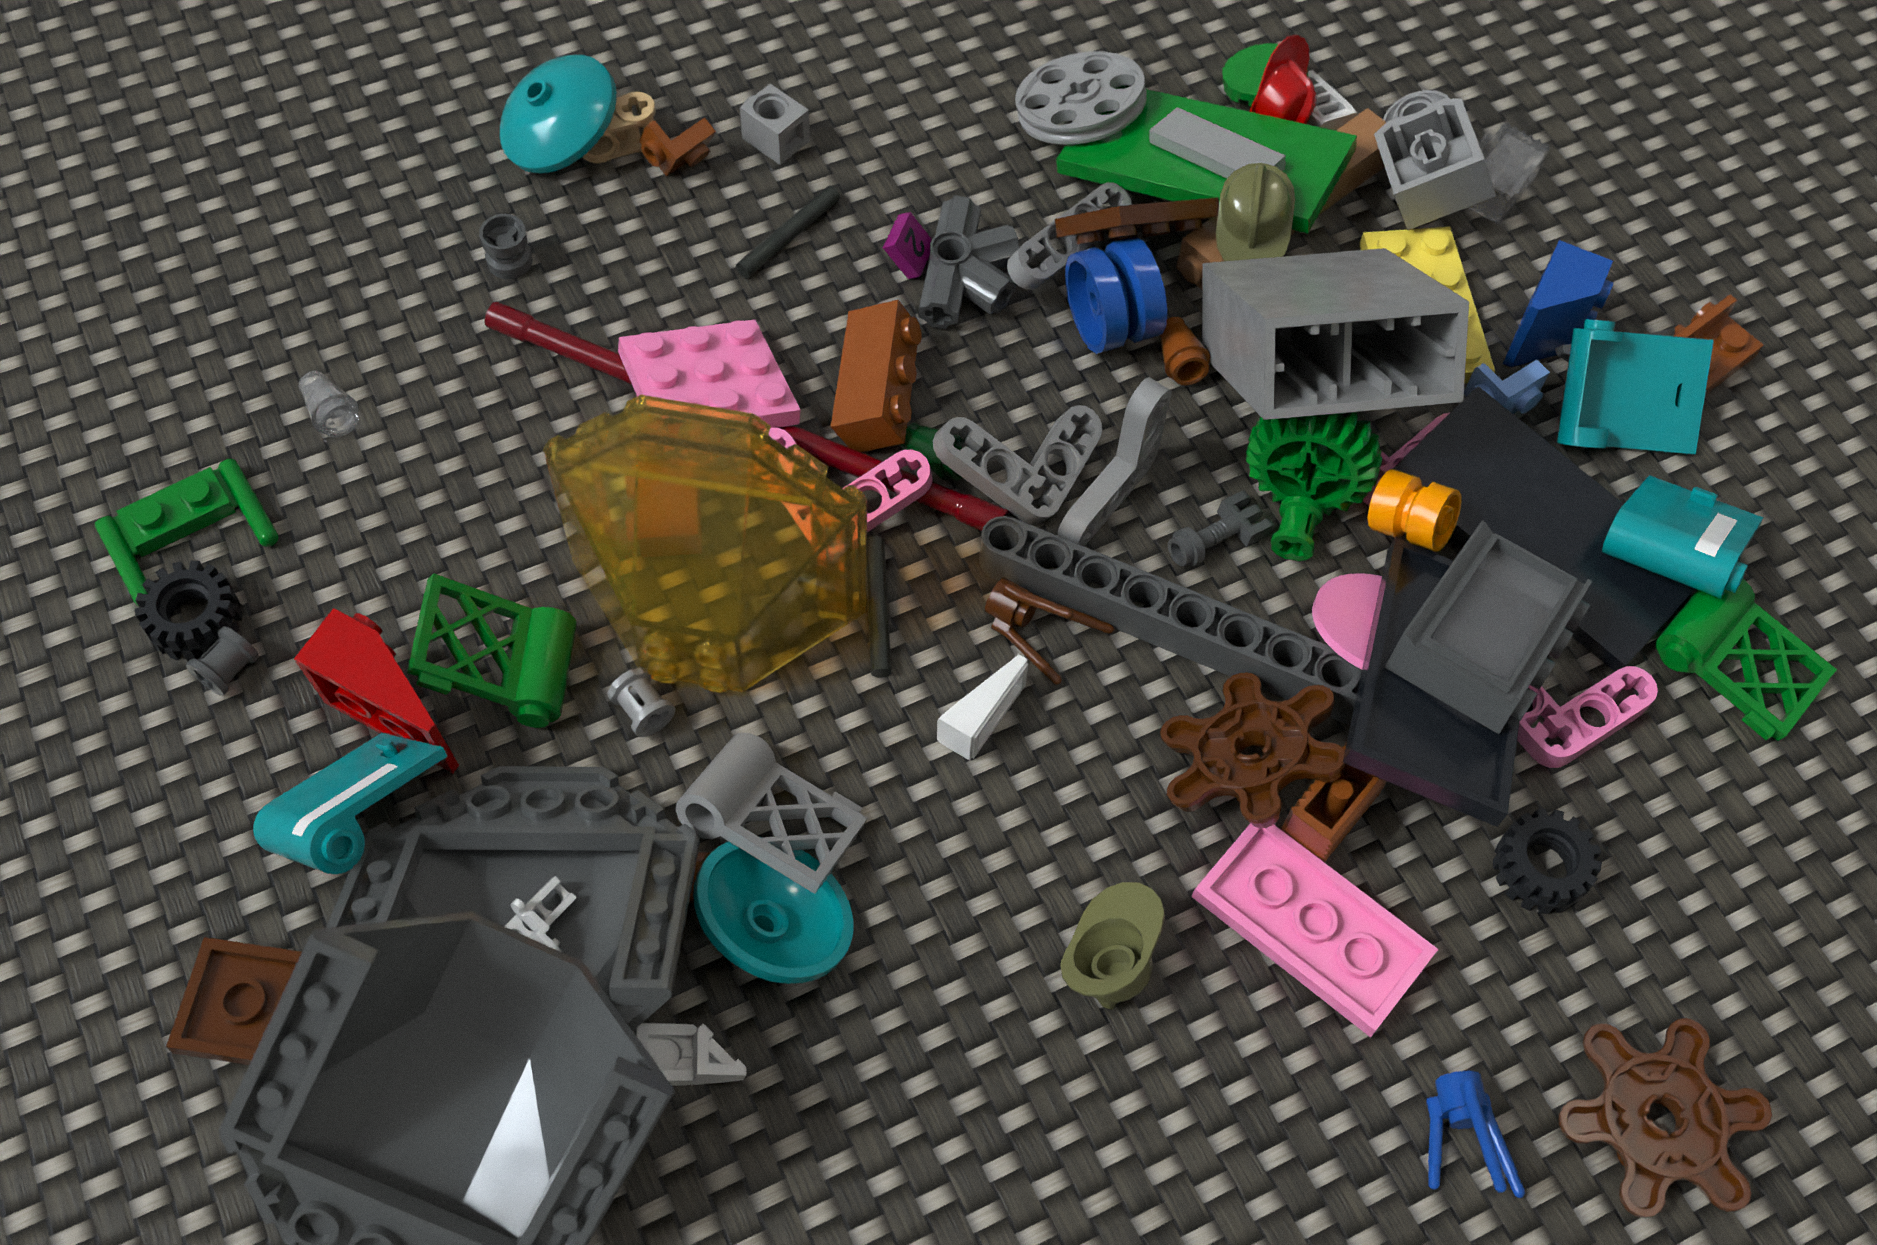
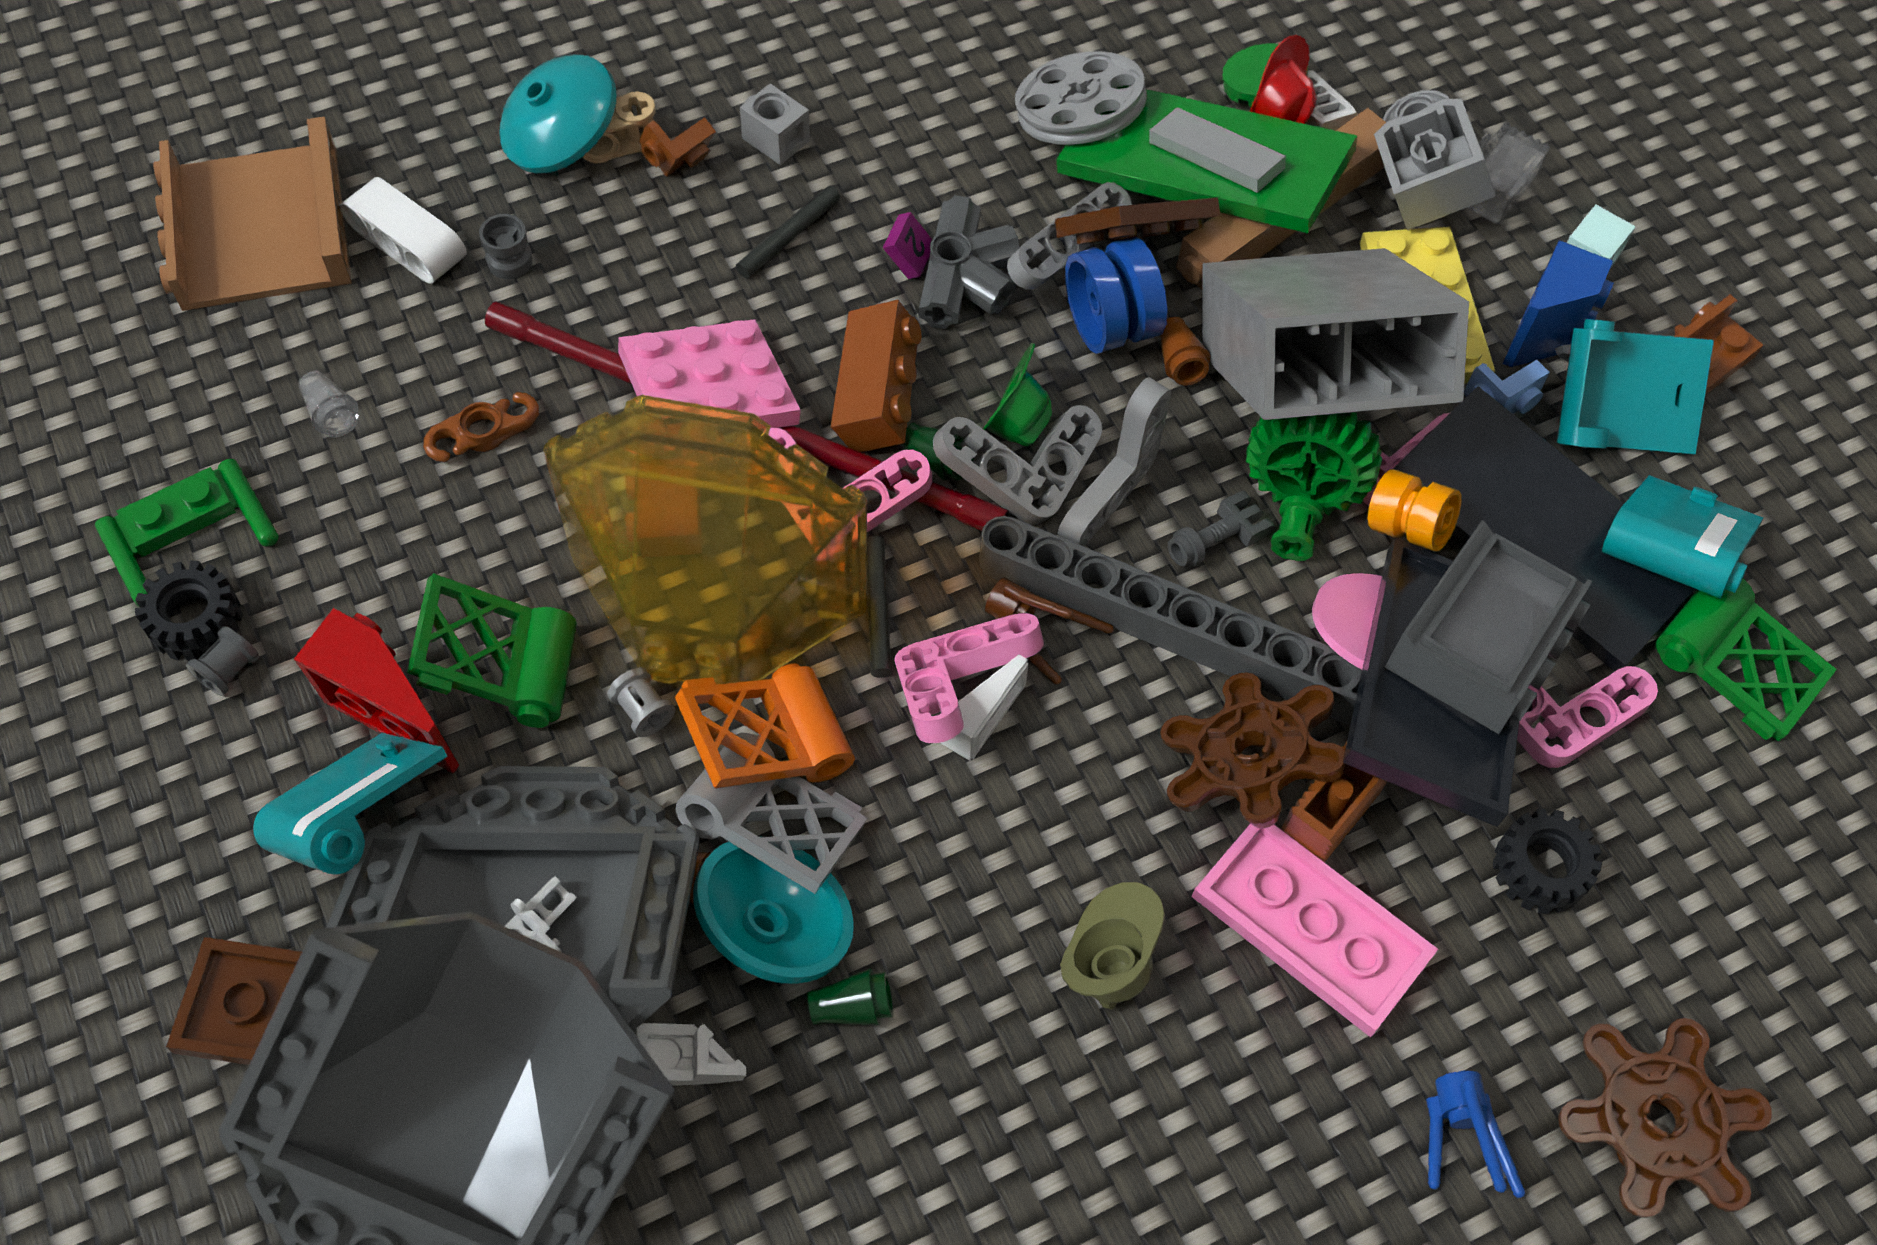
(252, 223): none -> medium nougat panel
(403, 230): none -> white beam
(458, 426): none -> dark orange piece
(797, 721): none -> orange piece
(855, 1000): none -> dark green cone
(954, 657): none -> bright pink beam
(1023, 407): none -> green piece
(1255, 213): olive piece -> none
(1602, 234): none -> light aqua brick

